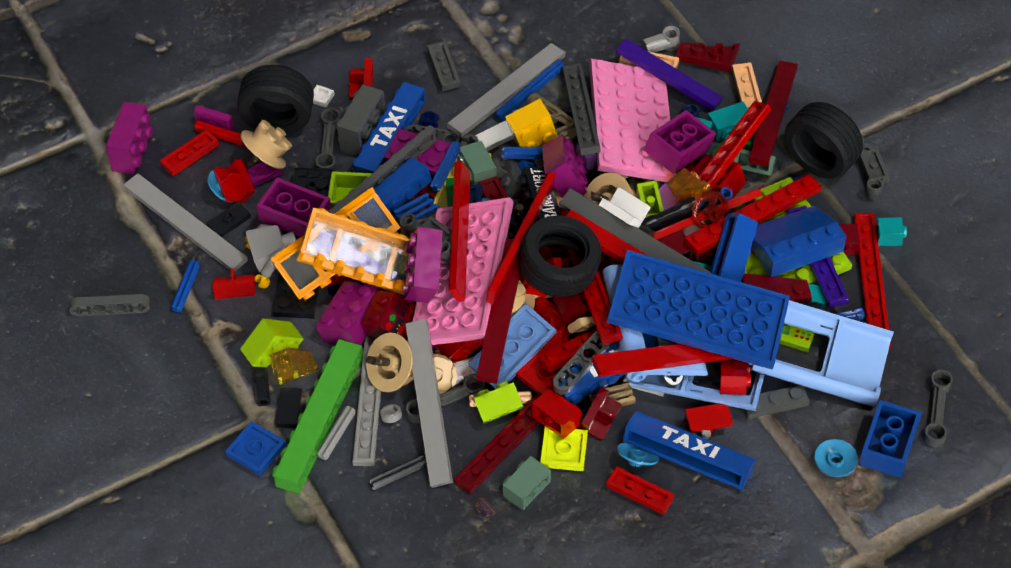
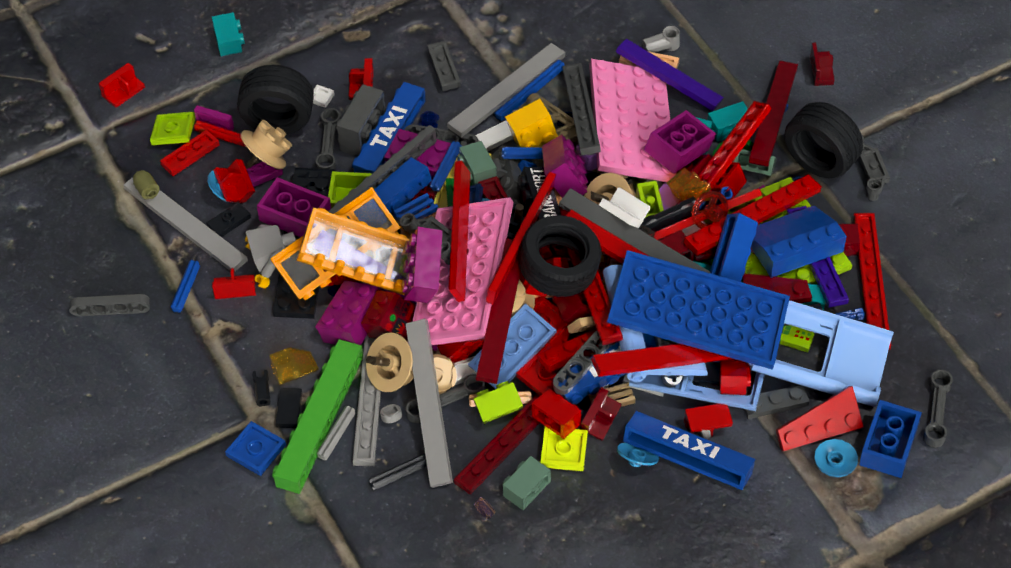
(121, 85): none -> red panel
(129, 138): magenta brick -> none
(145, 184): none -> olive brick
(172, 128): none -> lime tile
(227, 34): none -> teal brick
(270, 338): lime brick -> none
(640, 490): red plate -> none
(693, 109): dark blue plate -> none
(714, 57): dark red wing -> none
(746, 83): light nougat plate -> none
(821, 67): none -> dark red panel
(830, 418): none -> wing
(891, 231): teal brick -> none

